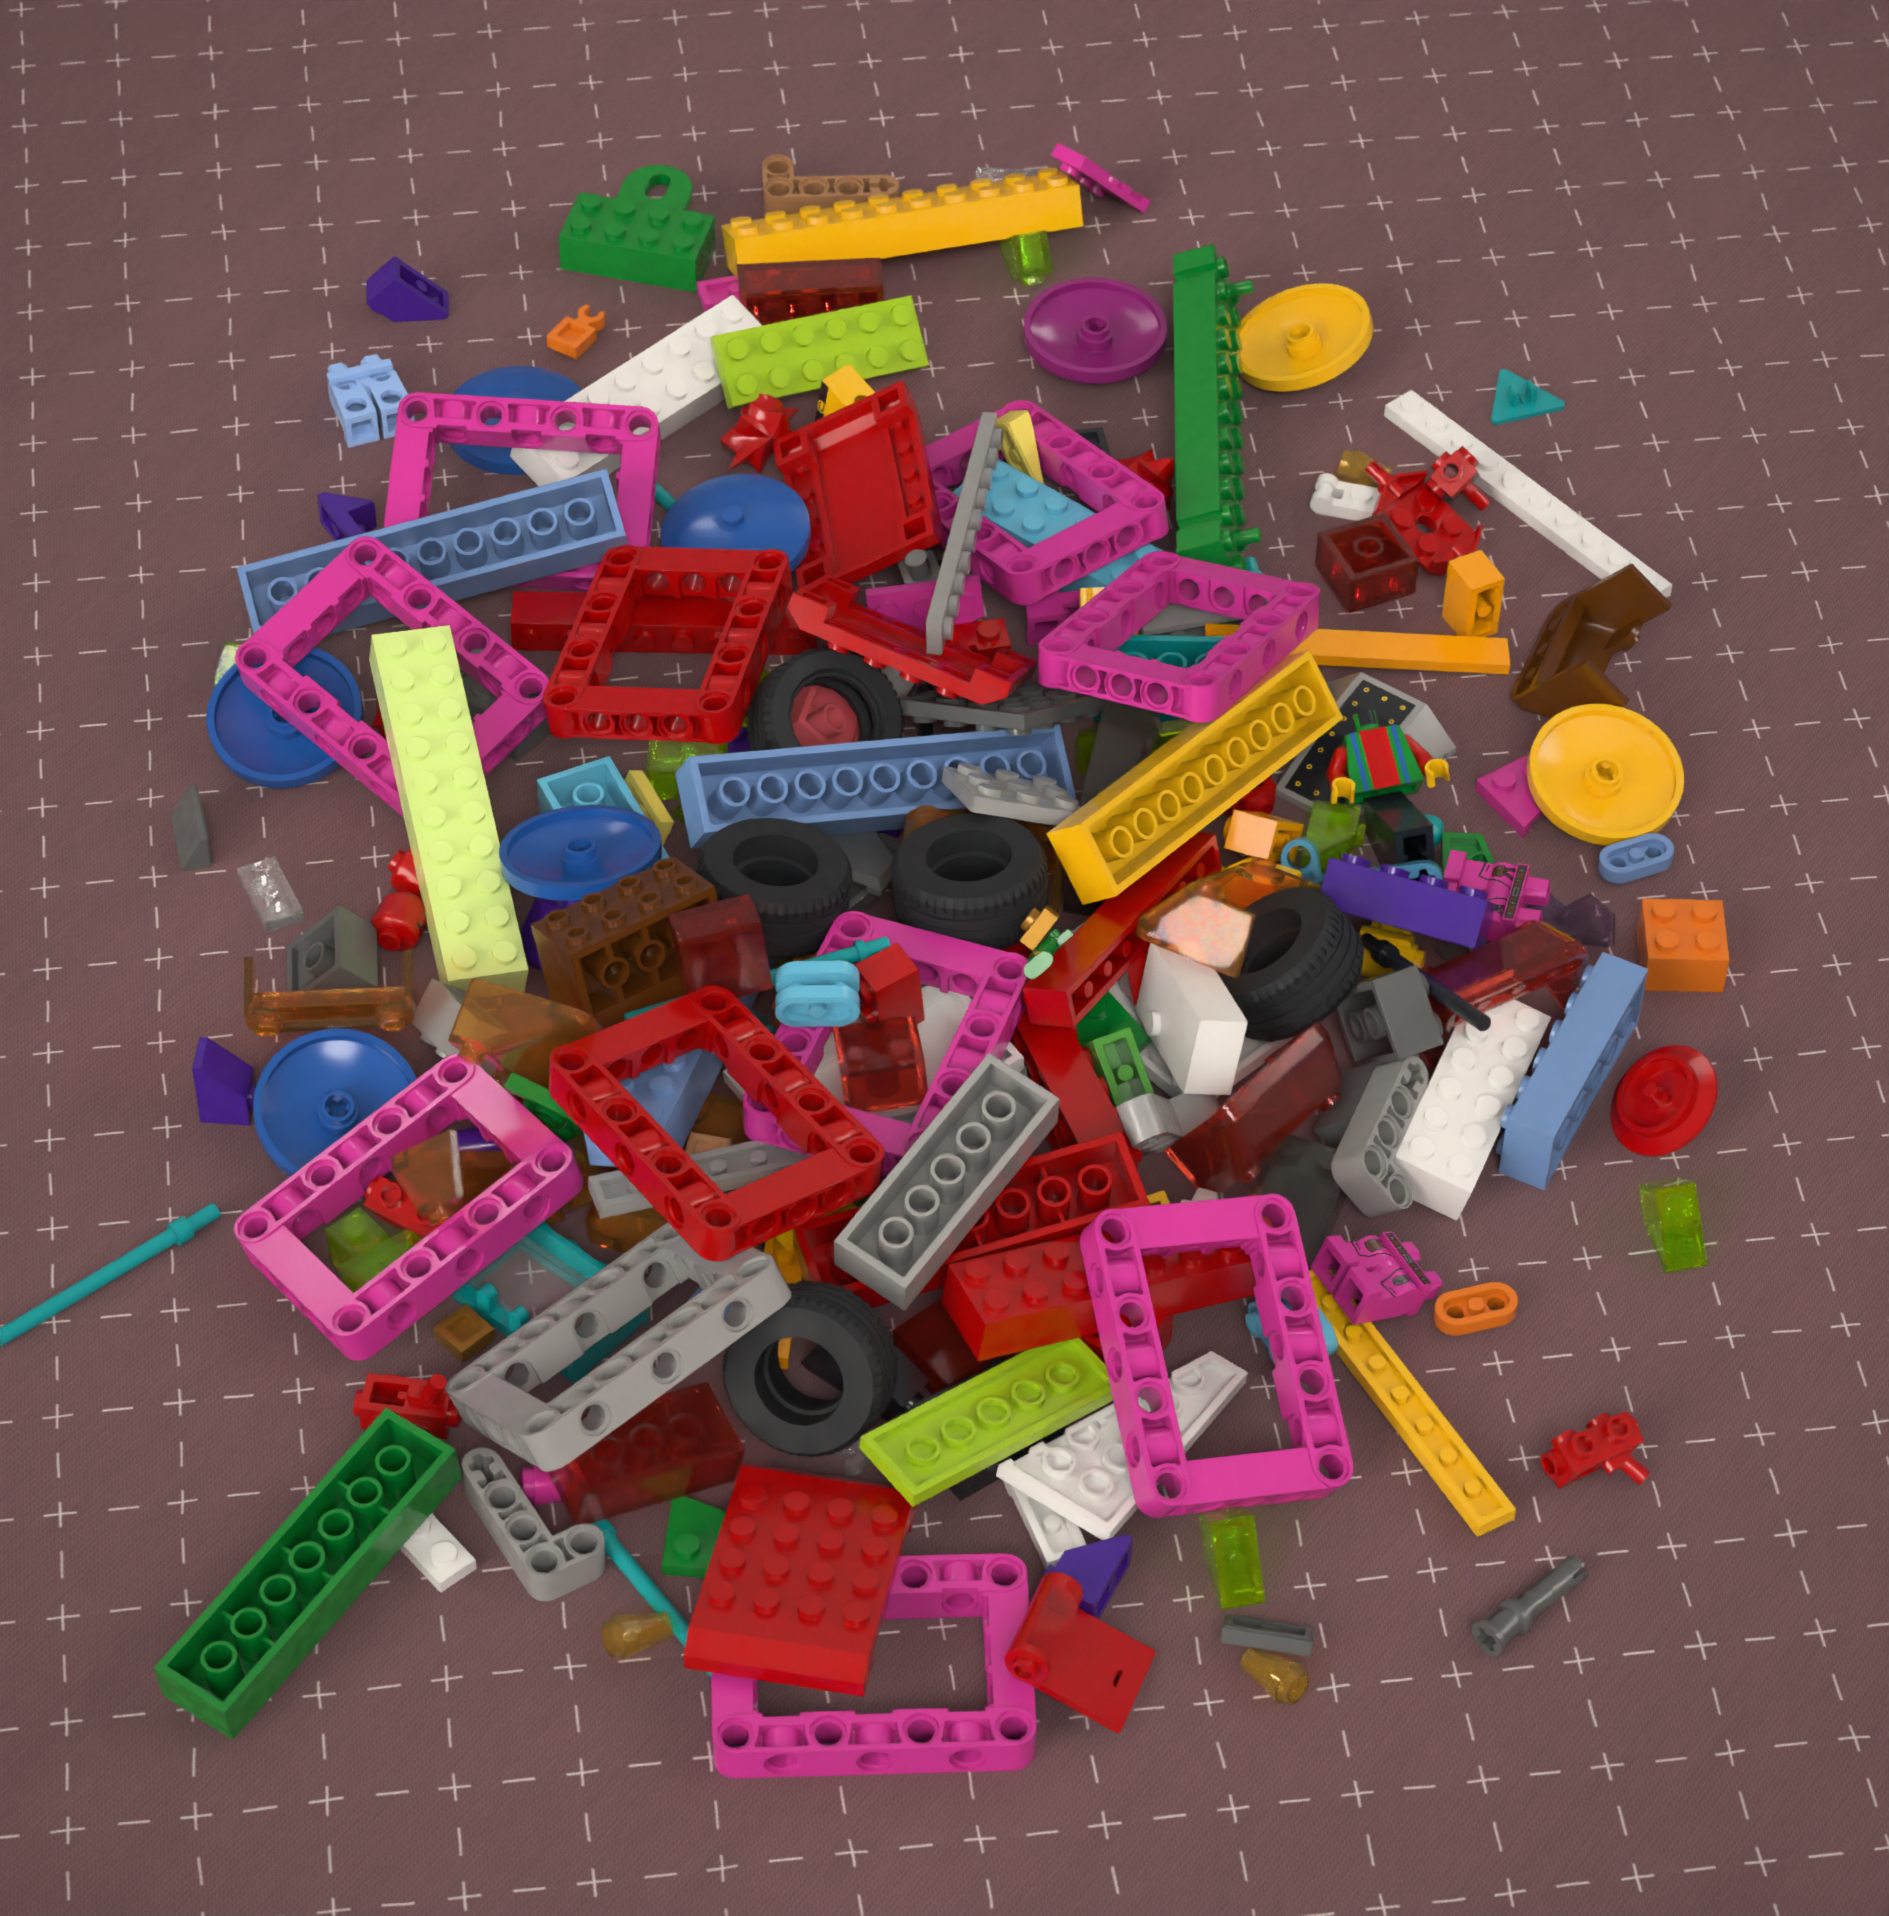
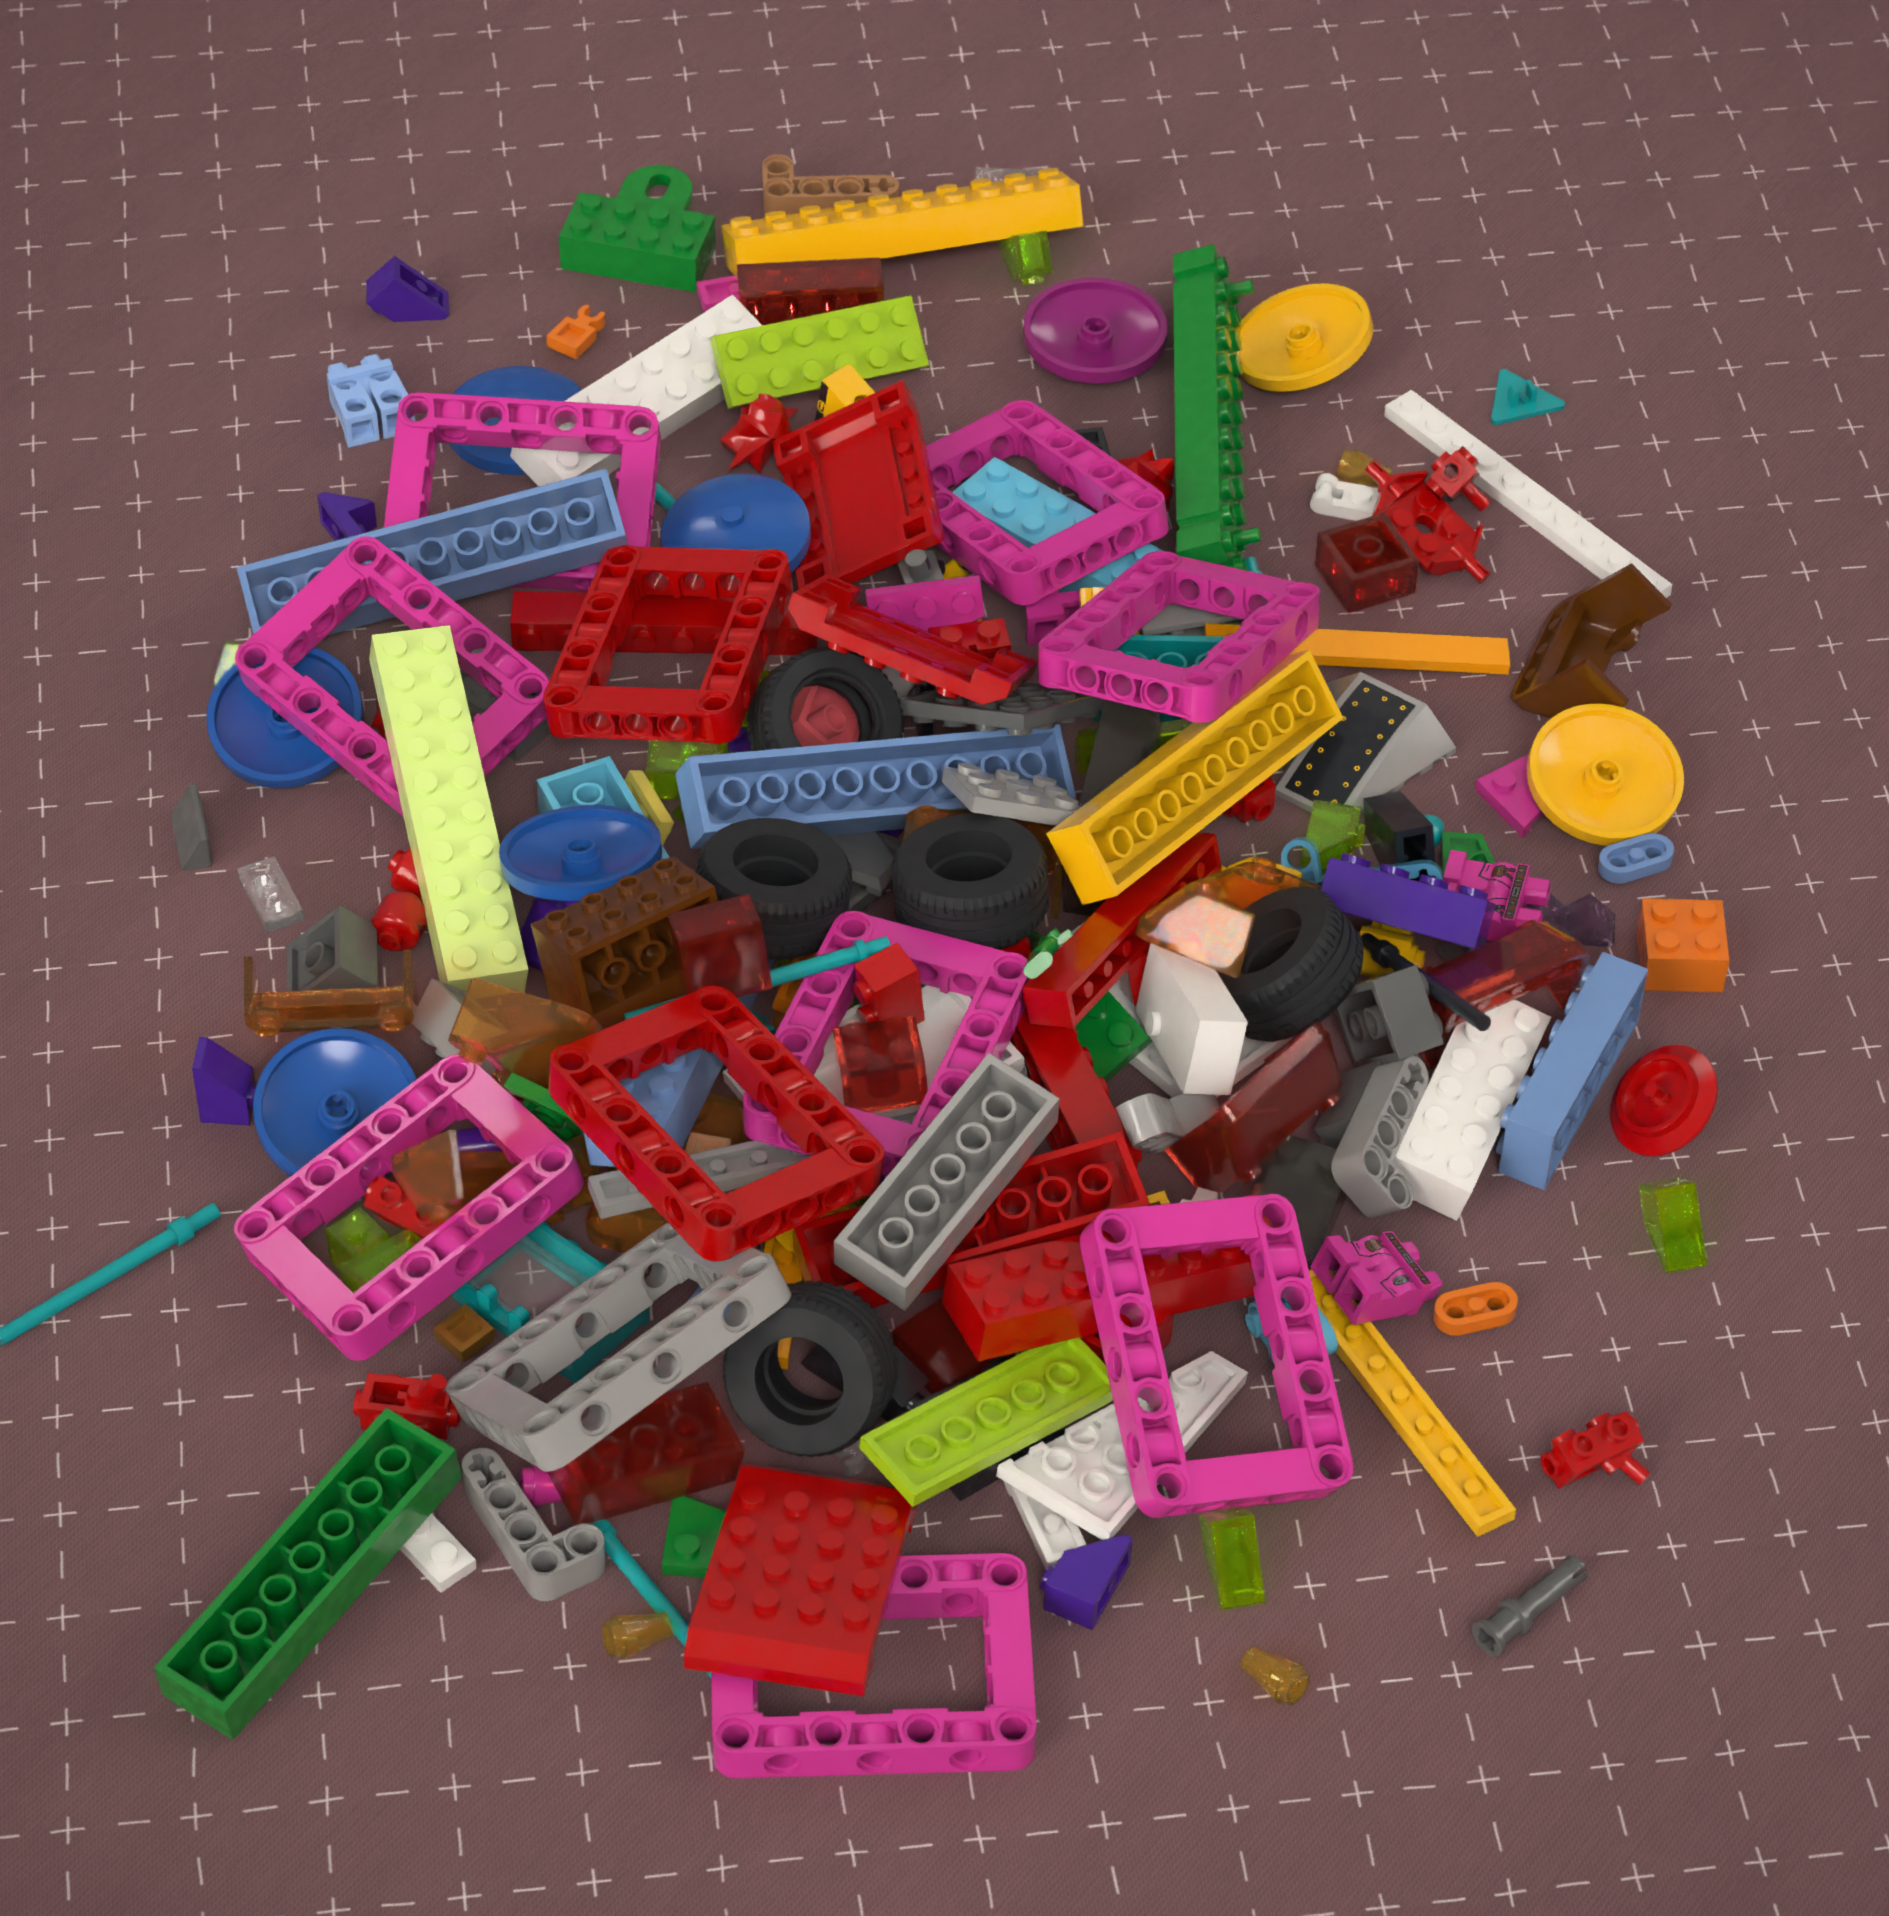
(817, 993): medium azure brick -> none
(963, 534): light grey plate -> none
(1020, 443): light yellow slope -> none
(1037, 925): plate -> none
(1077, 1654): red door -> none
(1096, 179): dark pink wing -> none
(1121, 1066): bright green brick -> none
(1260, 834): light orange brick -> none
(1267, 1635): dark grey tile -> none
(1380, 762): torso -> none
(1473, 595): light orange brick -> none

